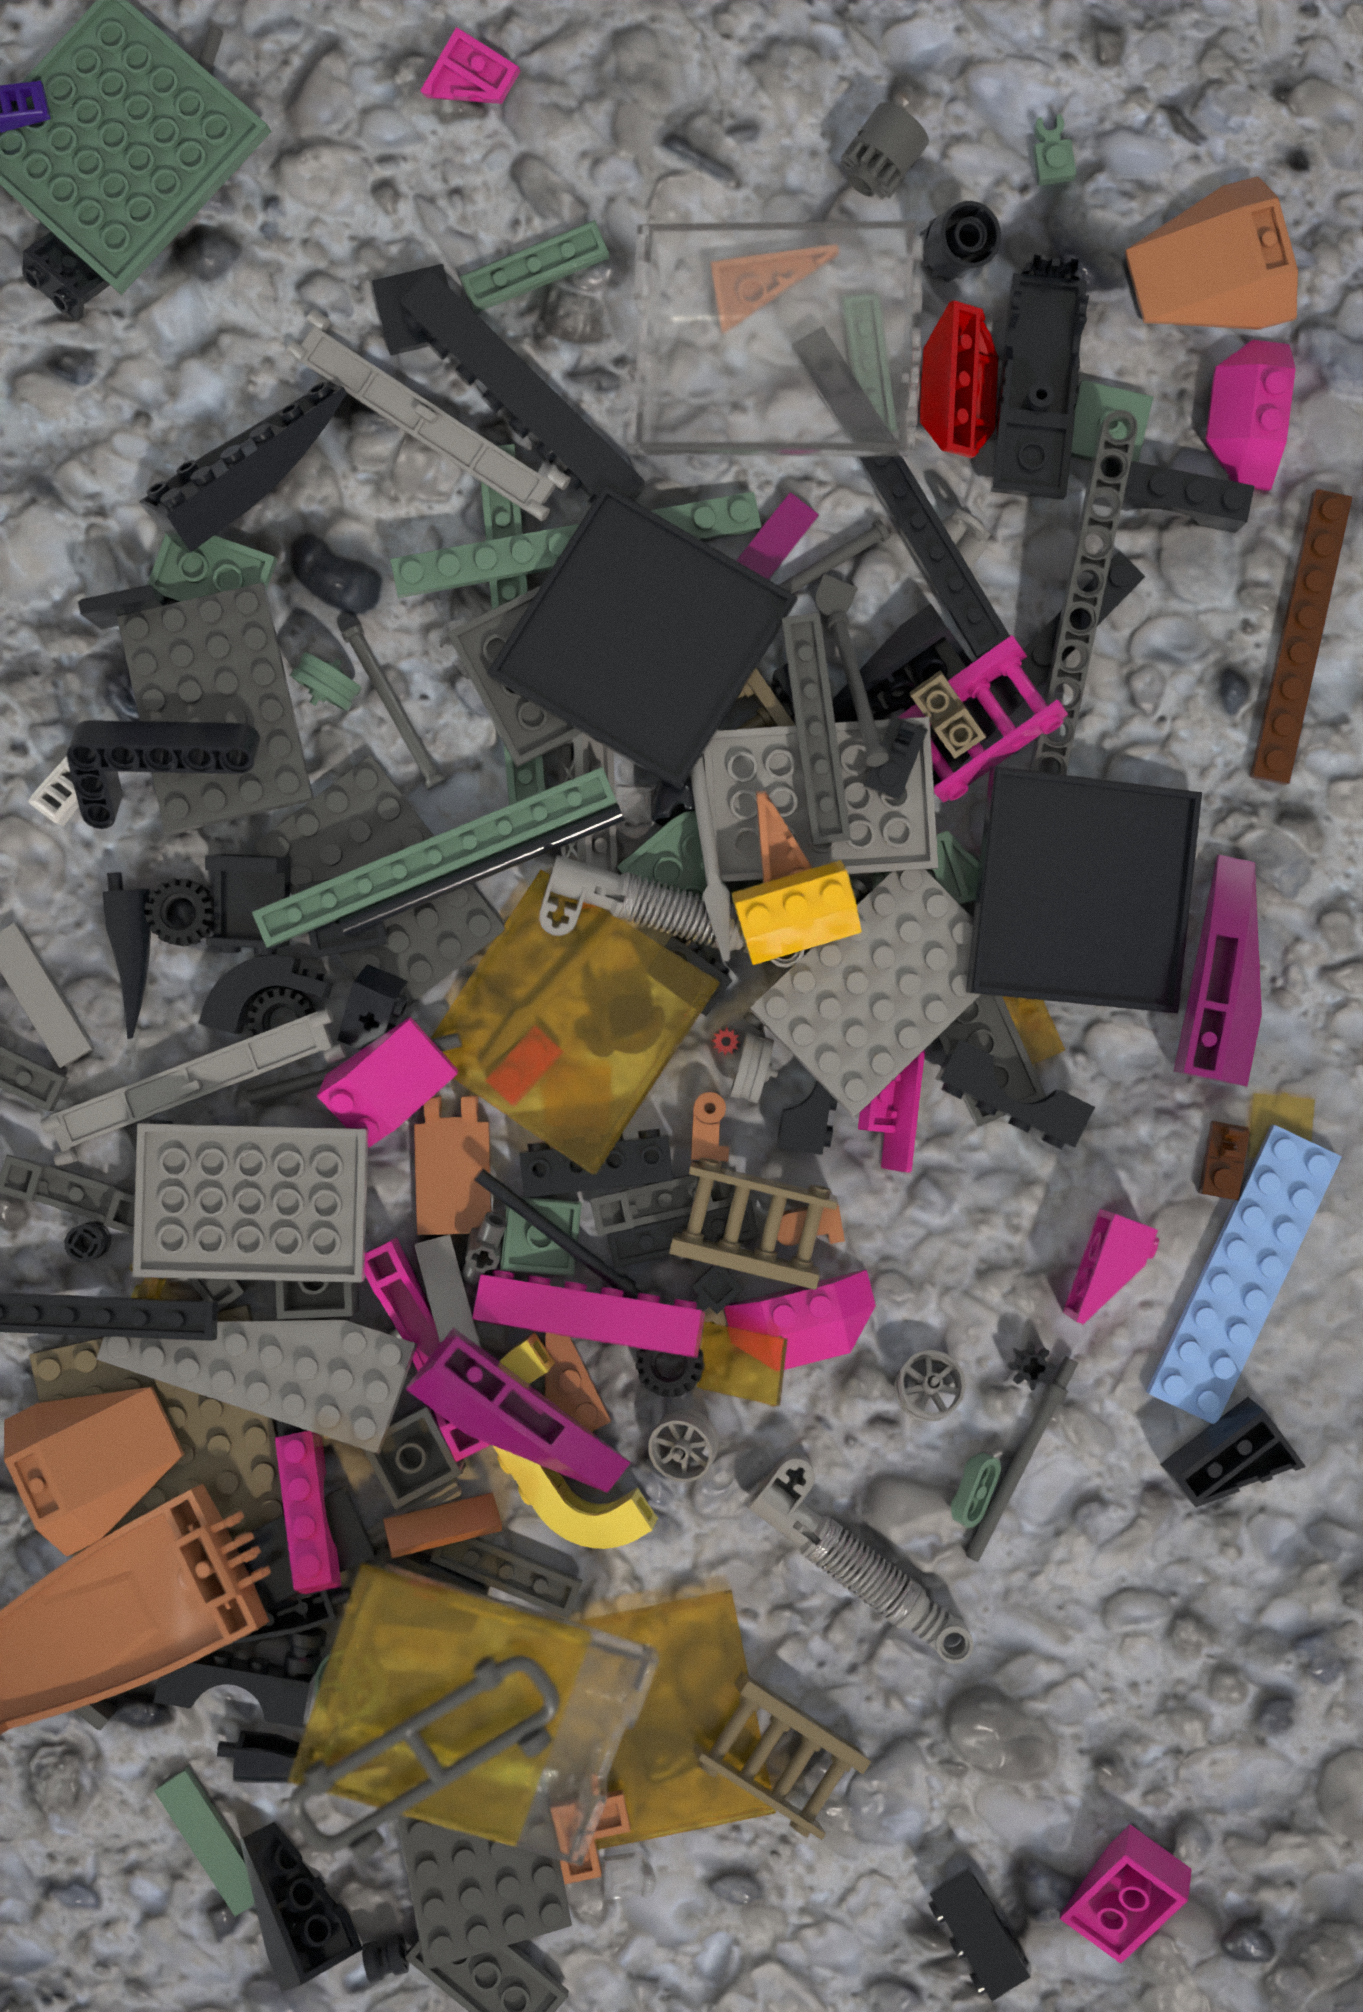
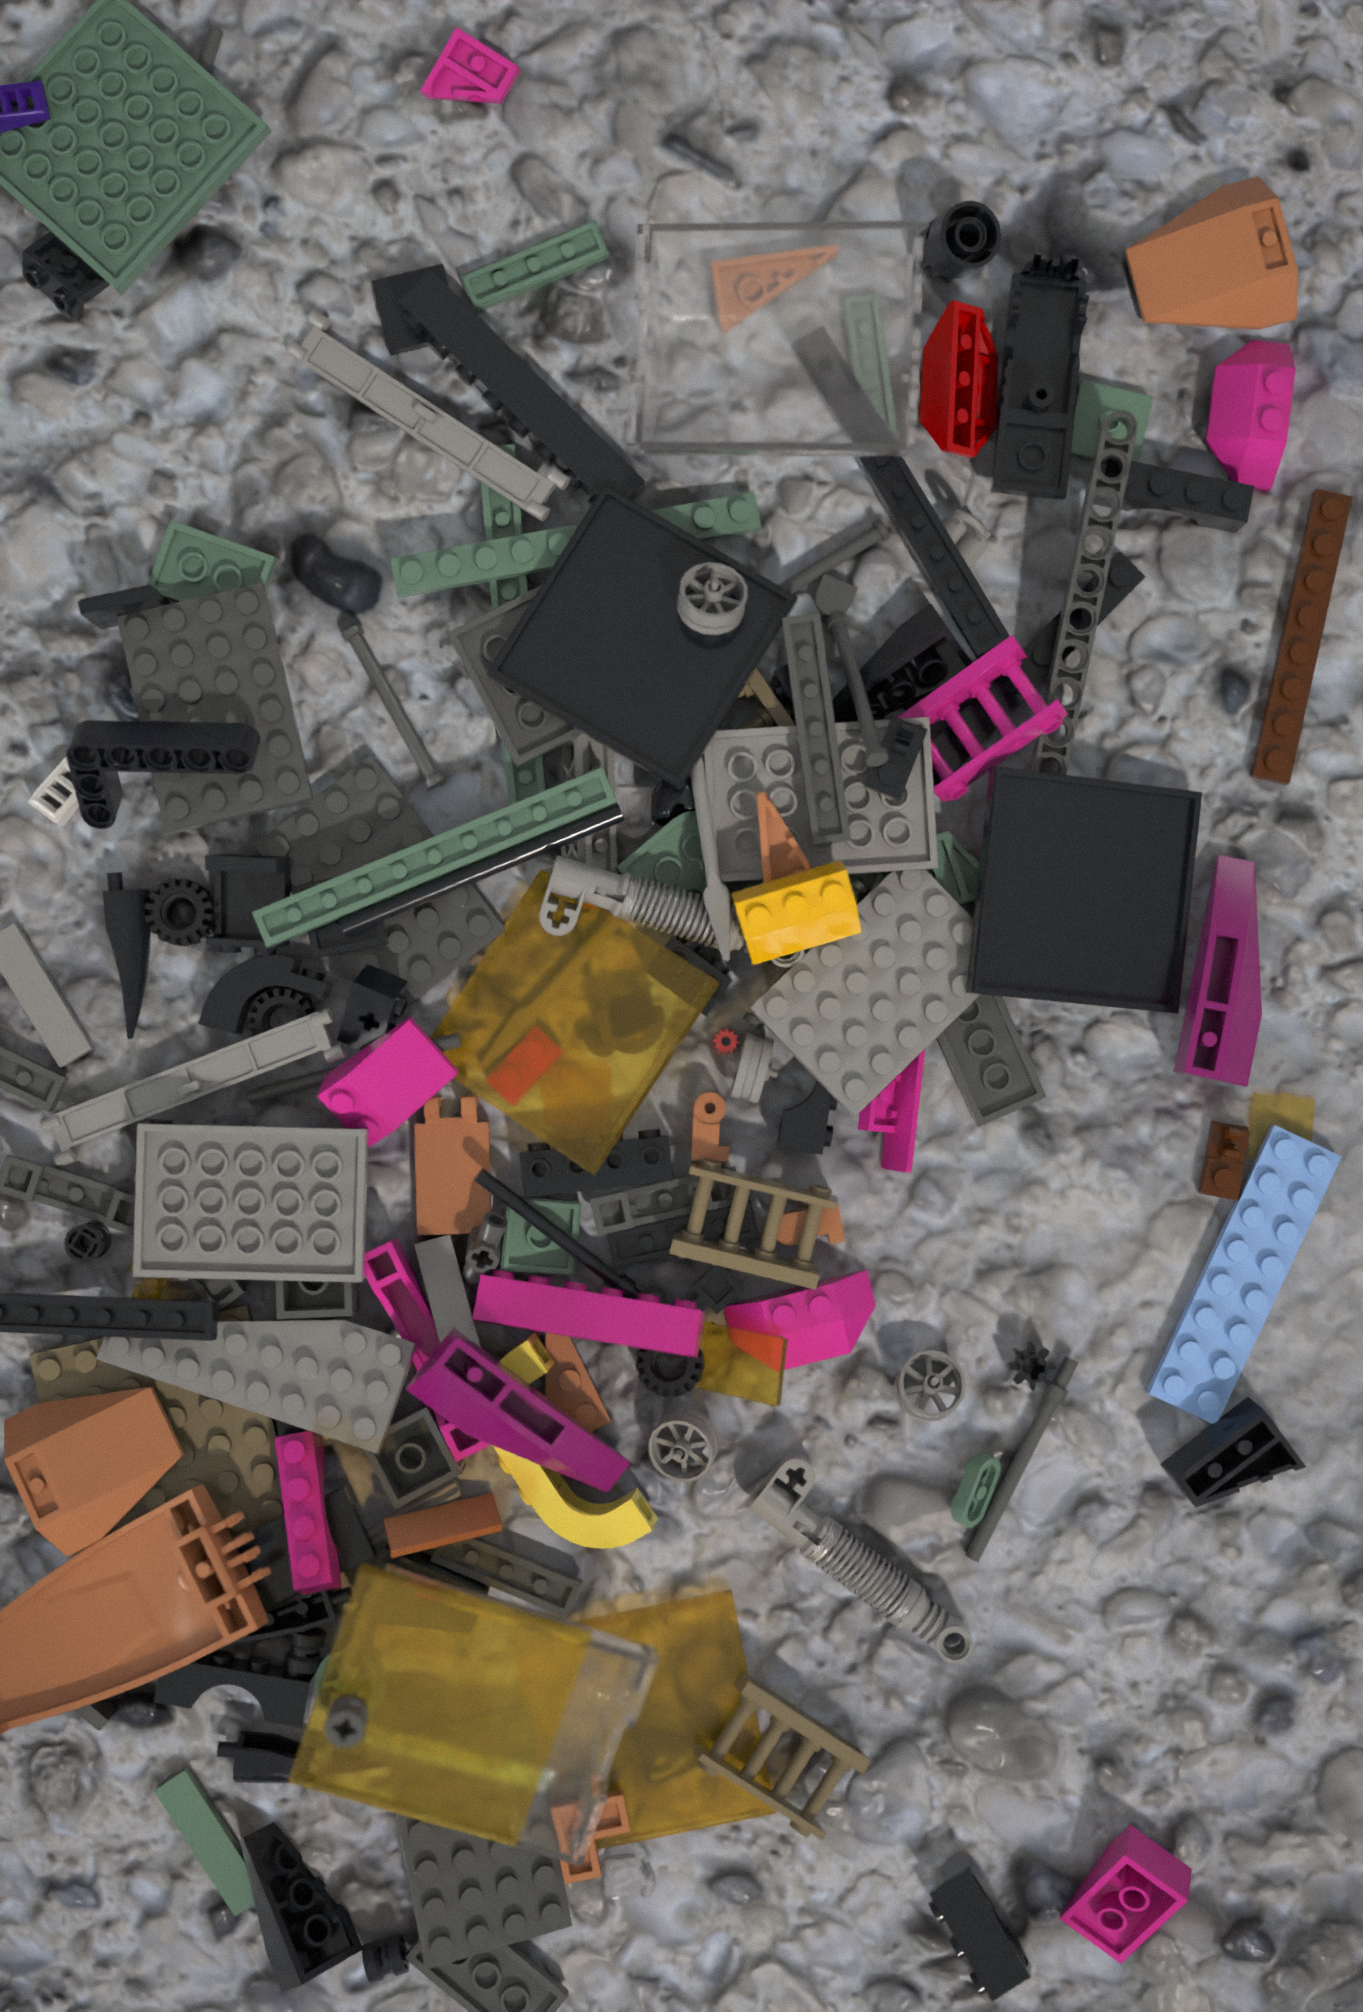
(239, 473): black wedge -> none
(325, 681): sand green wheel -> none
(346, 1710): none -> dark grey wheel
(363, 1835): dark grey bar -> none
(719, 583): none -> light grey wheel
(778, 536): magenta tile -> none
(884, 151): dark grey gear -> none
(947, 714): dark tan slope -> none
(1034, 1028): clear yellow plate -> none
(1053, 156): sand green plate -> none
(1056, 1116): black arch -> none
(1110, 1260): dark pink slope -> none

